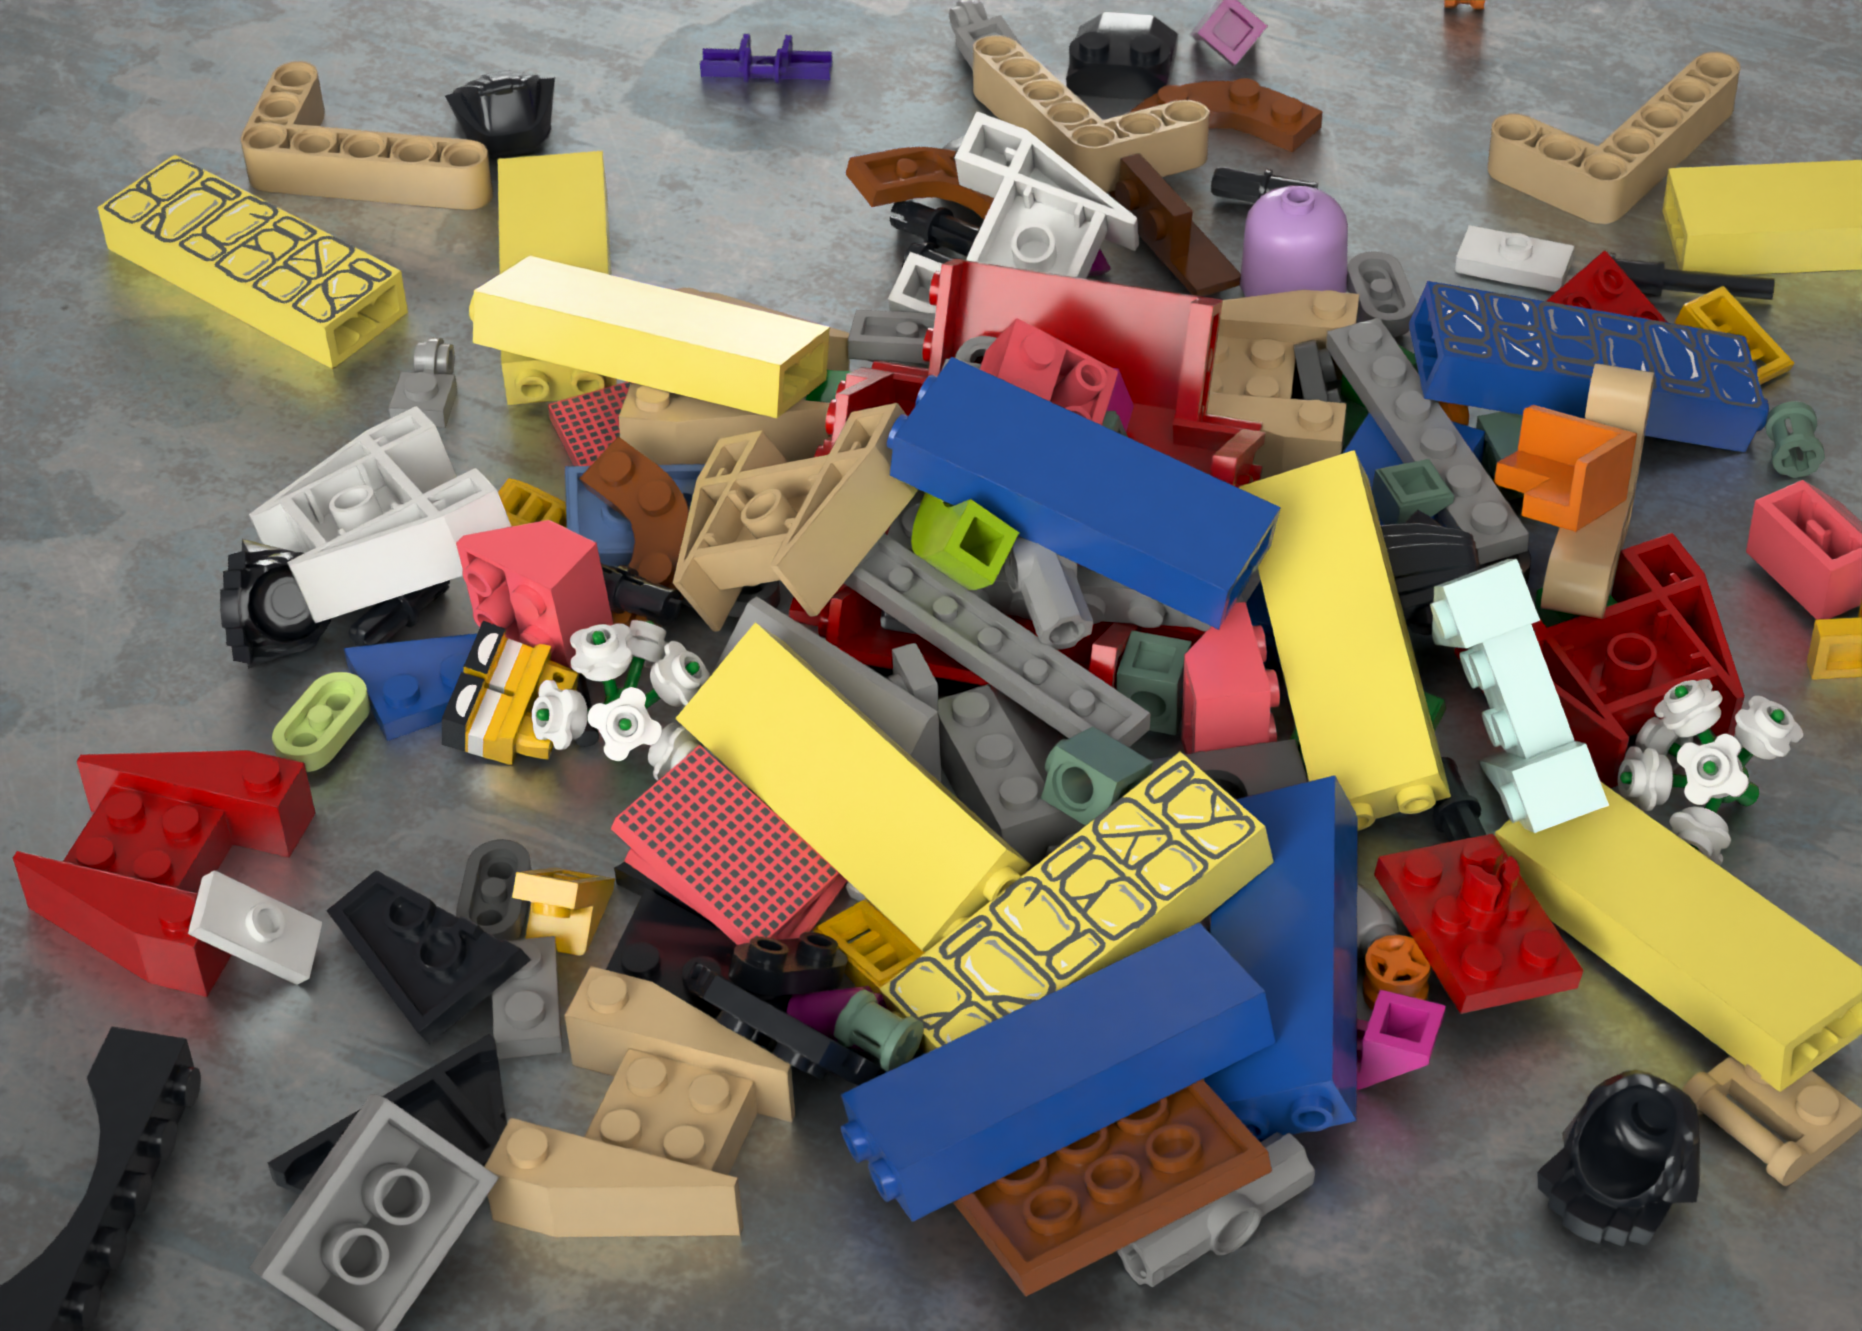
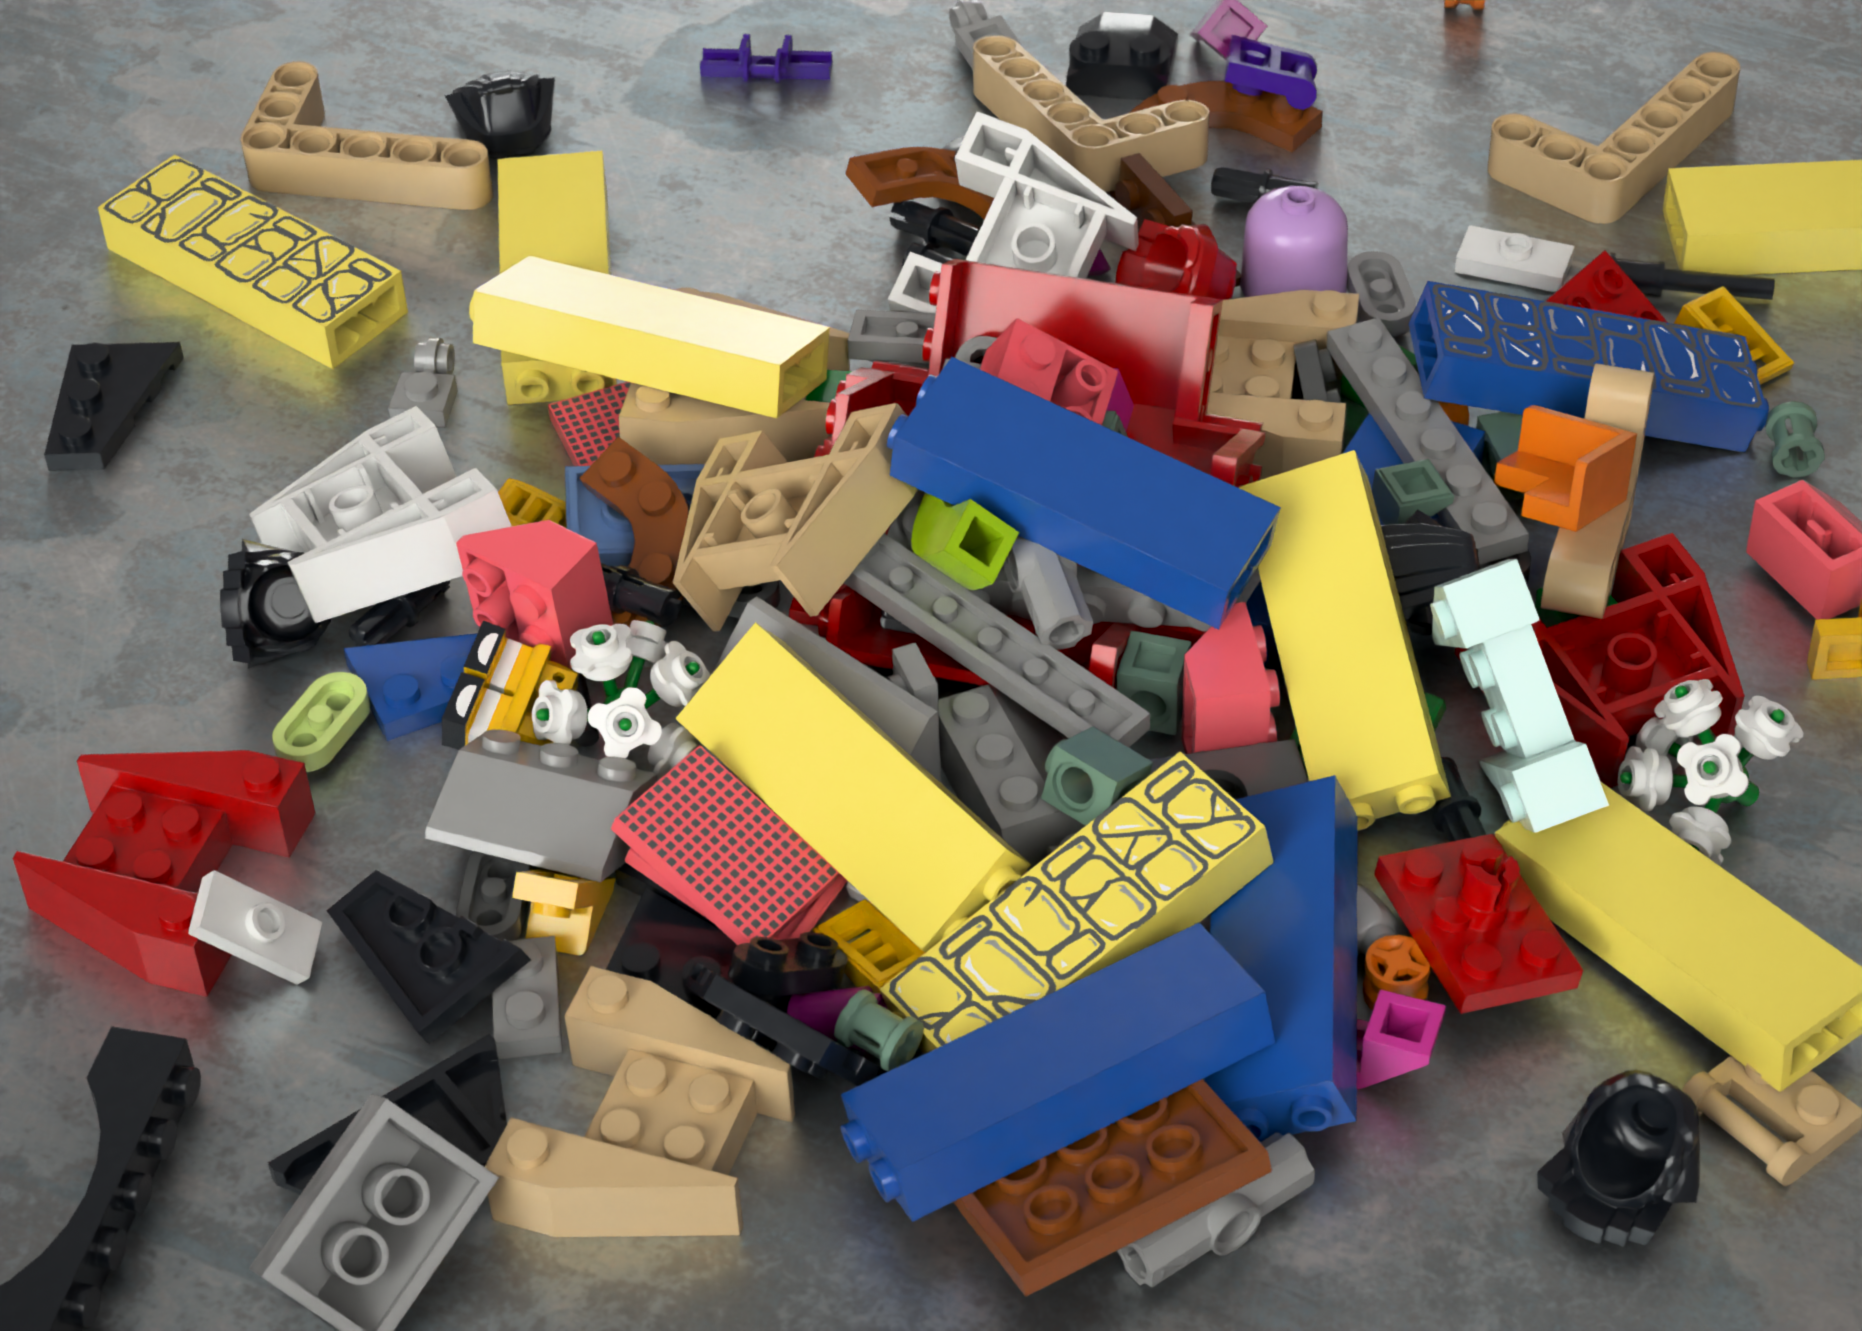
(100, 398): none -> black wing
(537, 804): none -> light grey slope
(1178, 261): none -> red hair
(1271, 68): none -> dark purple plate

